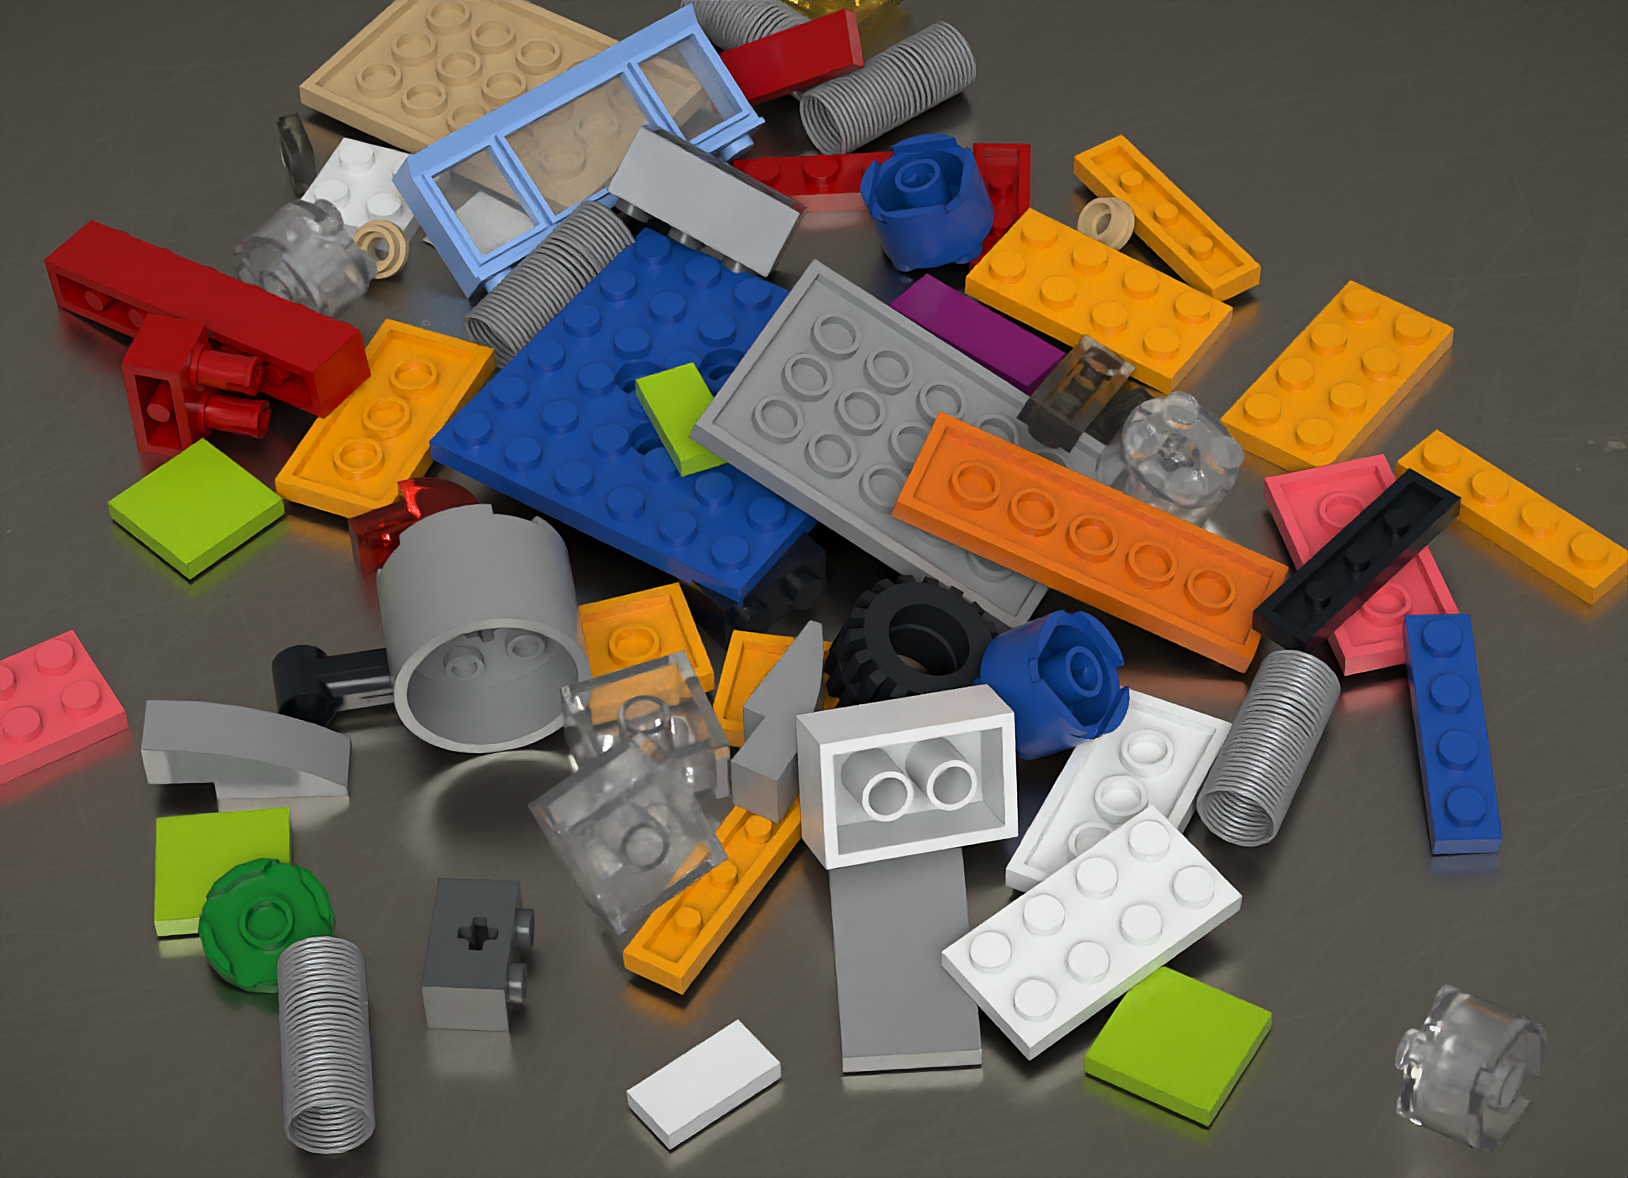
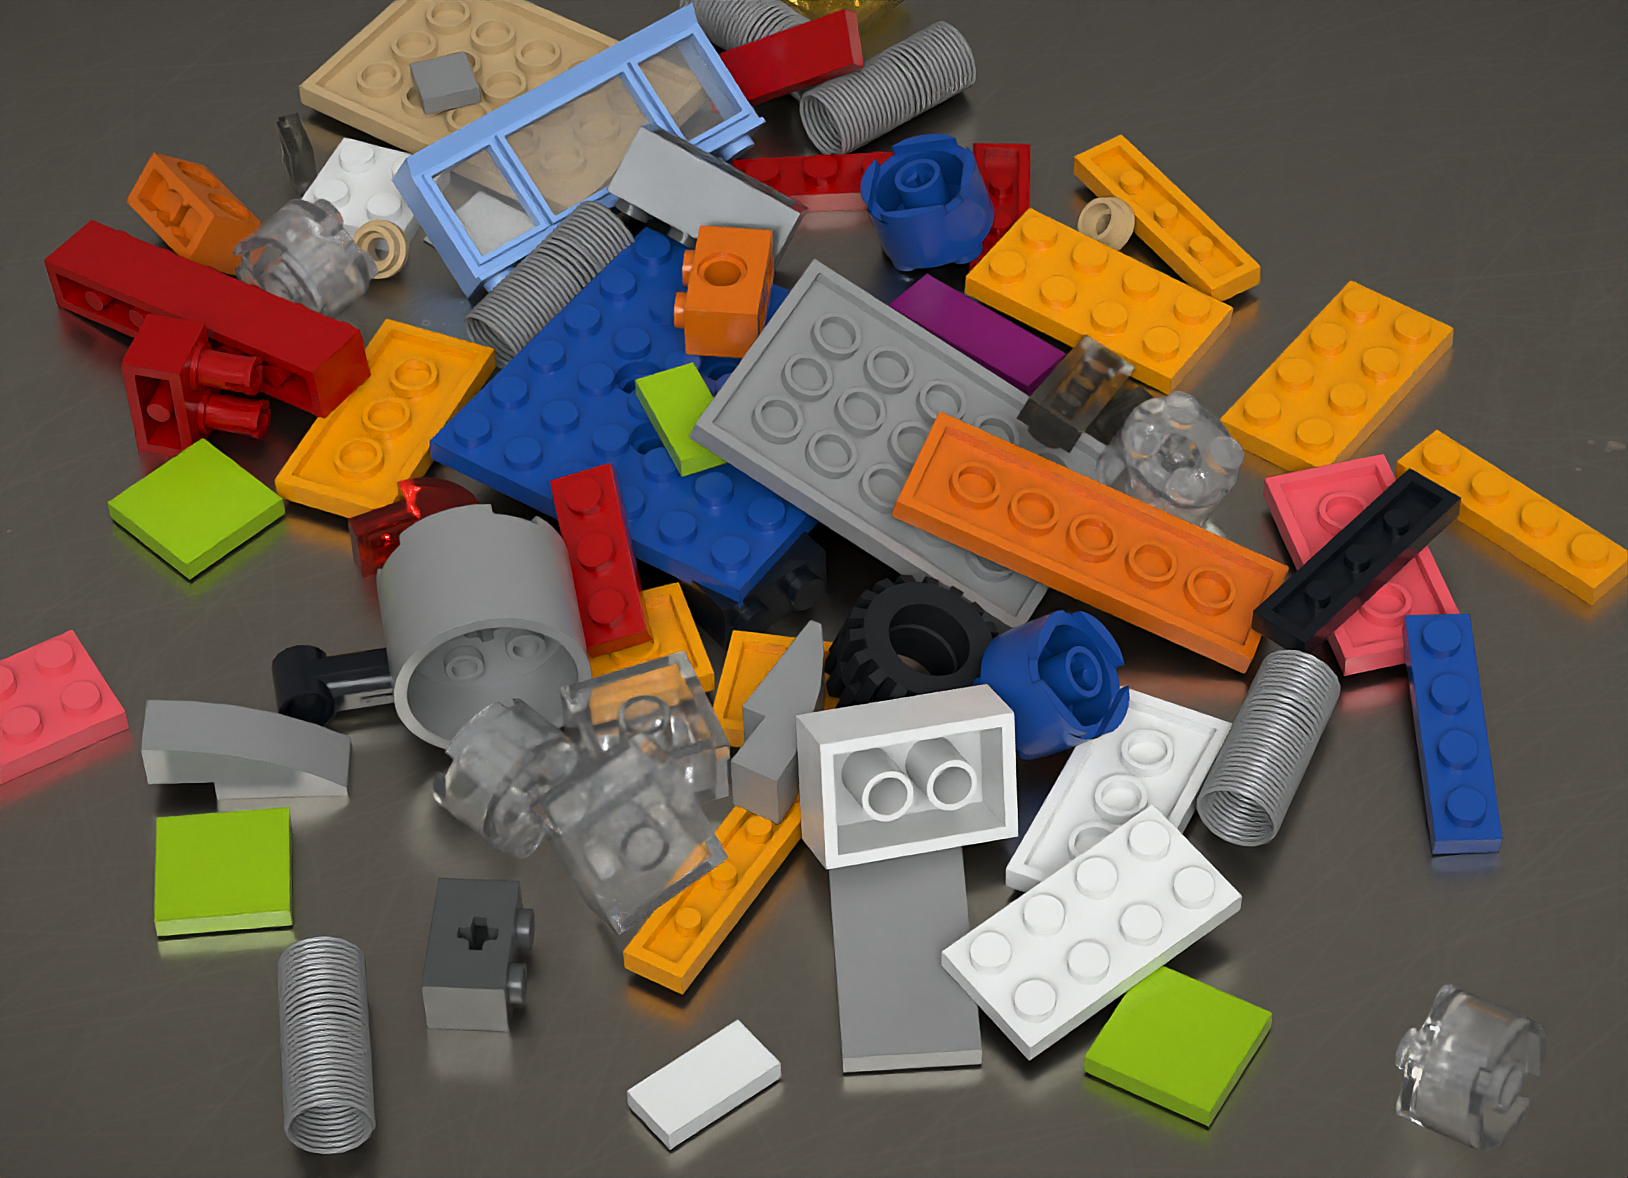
(192, 211): none -> orange brick
(257, 915): green tile -> none
(445, 83): none -> light grey tile
(499, 768): none -> clear brick
(601, 560): none -> red plate
(726, 290): none -> orange brick

